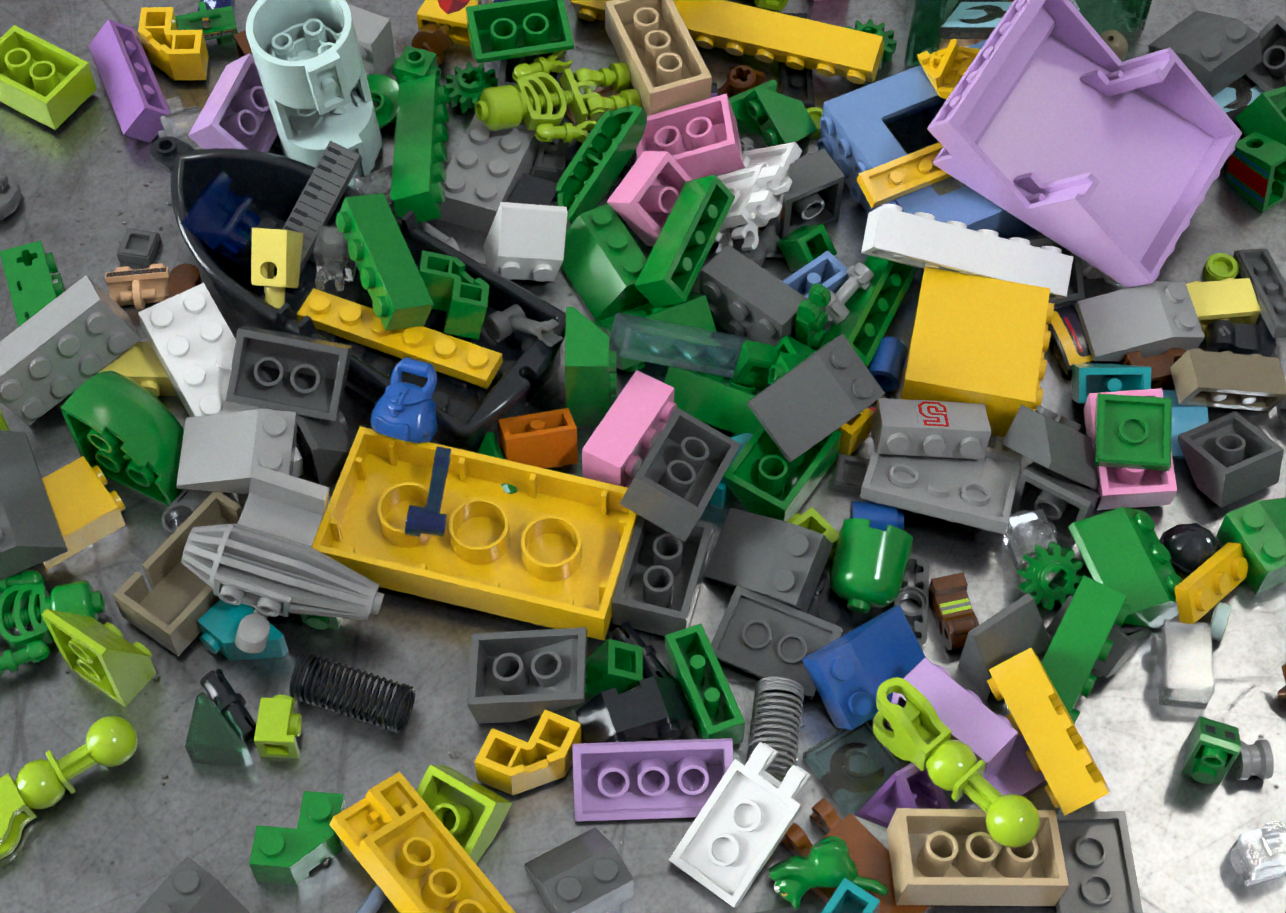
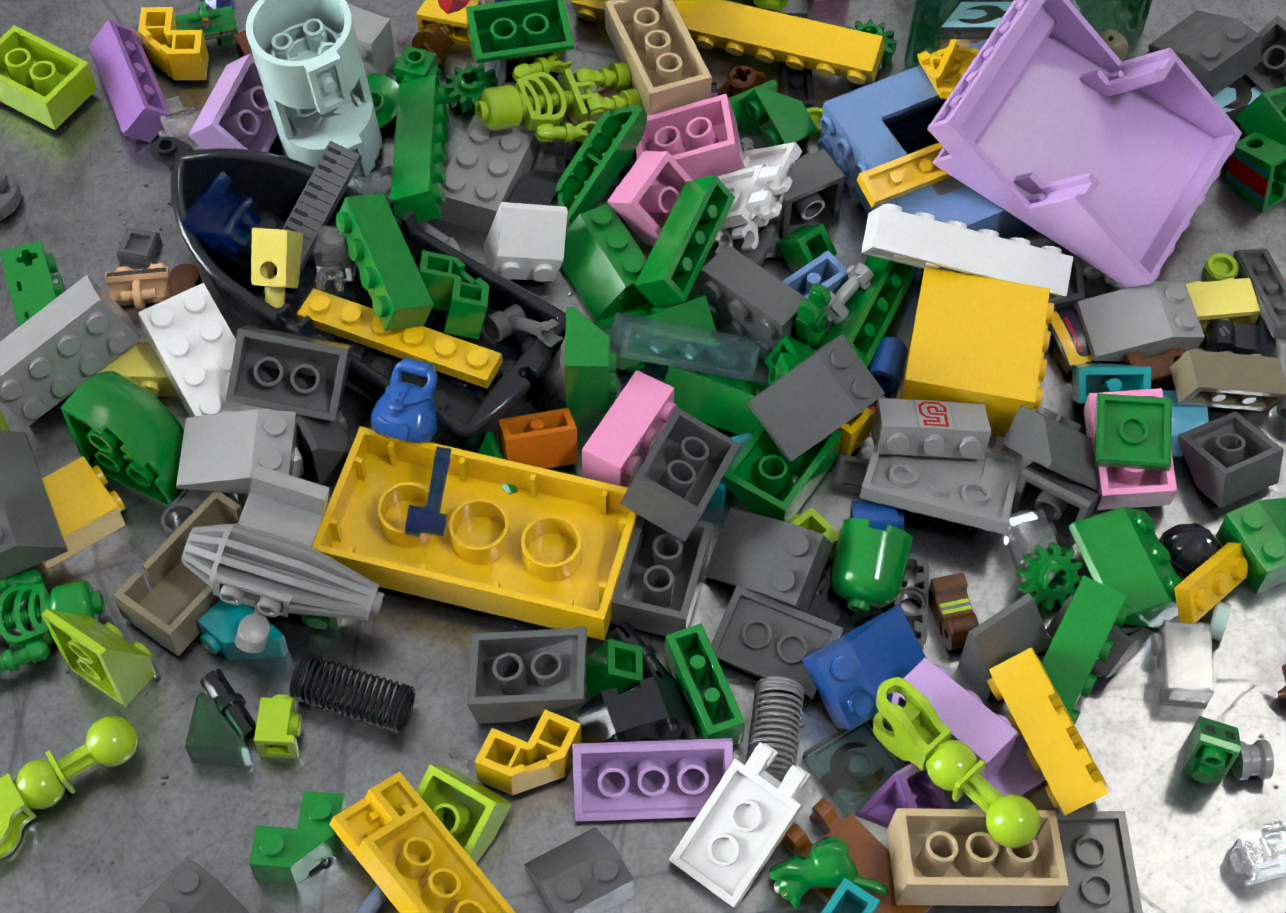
(754, 363): green slope -> none

